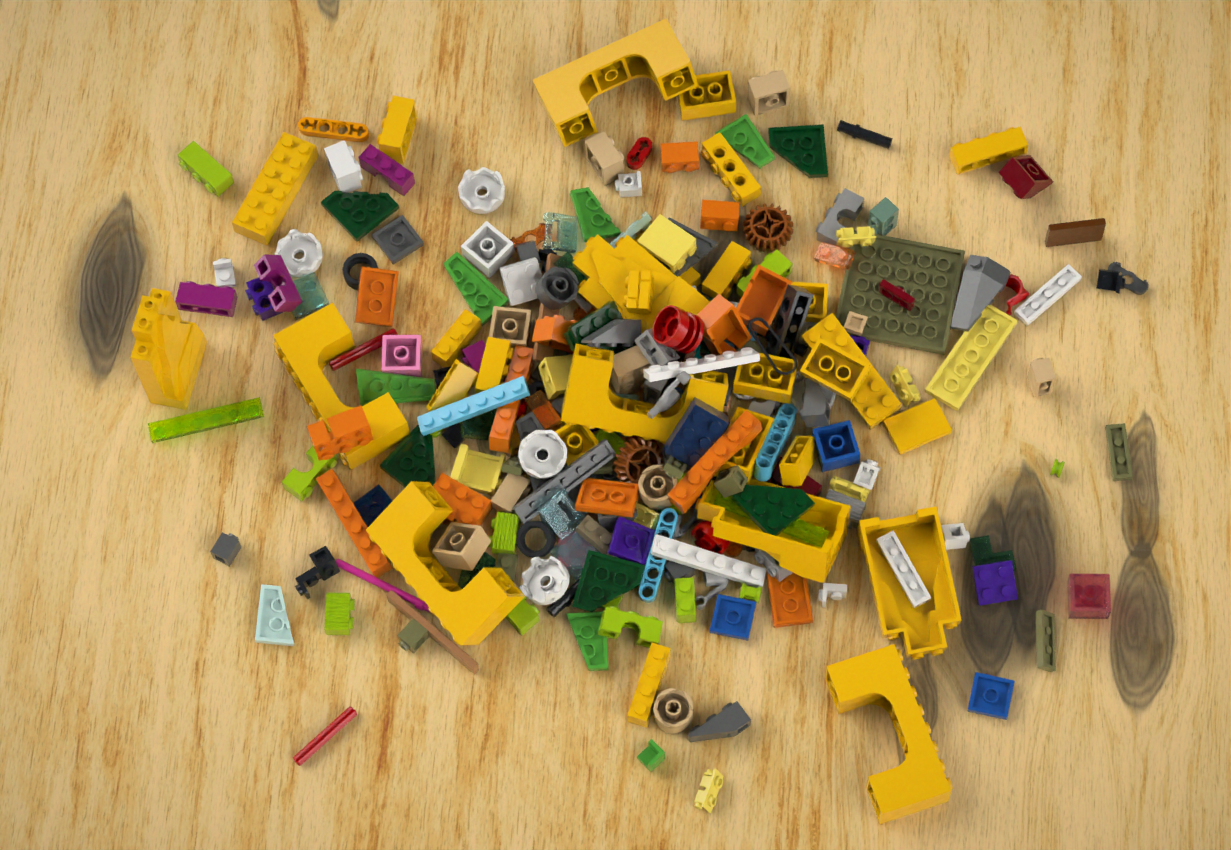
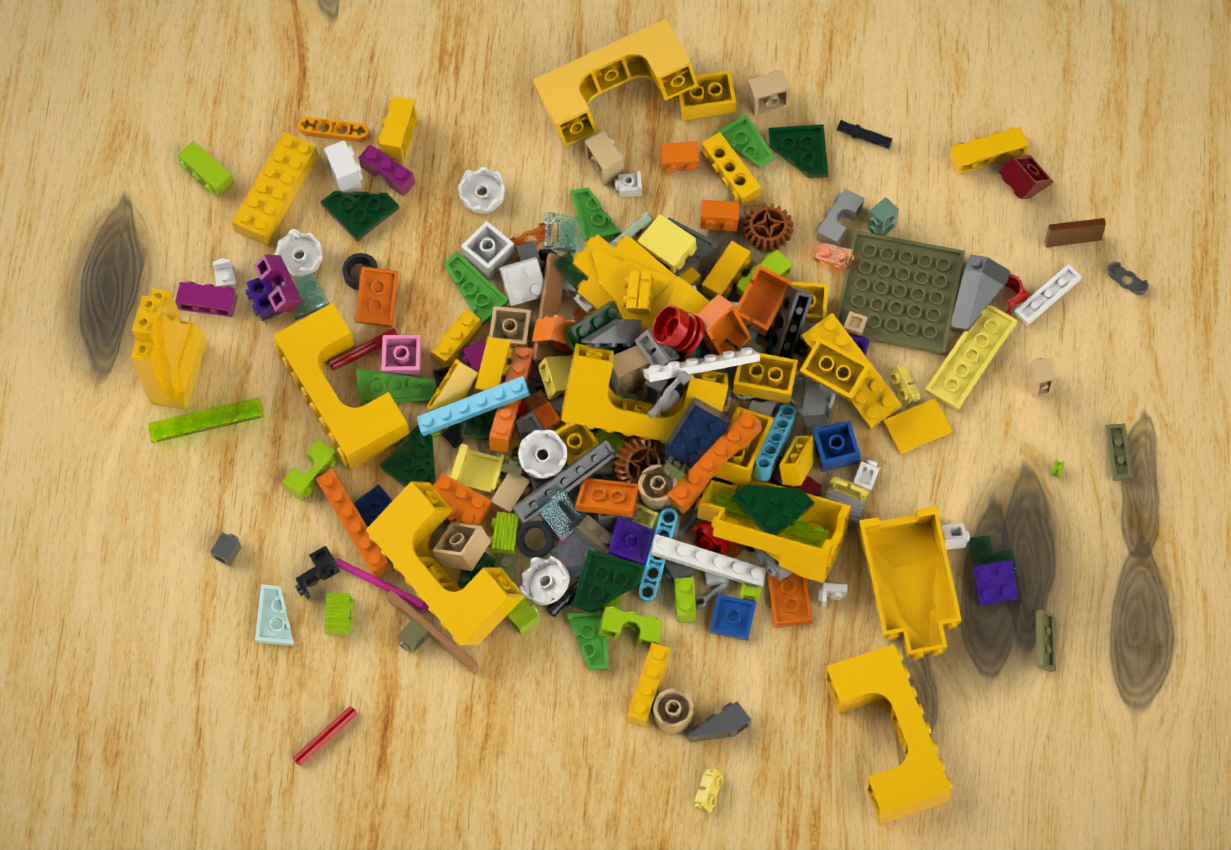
(347, 431): orange piece -> none
(397, 239): dark grey tile -> none
(555, 297): dark grey brick -> none
(636, 151): red beam -> none
(651, 756): bright green panel -> none
(730, 481): olive brick -> none
(779, 340): black piece -> none
(848, 238): light yellow hinge -> none
(897, 295): dark red plate -> none
(903, 569): white plate -> none
(991, 696): blue plate -> none
(1089, 596): clear pink brick -> none
(1110, 280): black bracket -> none

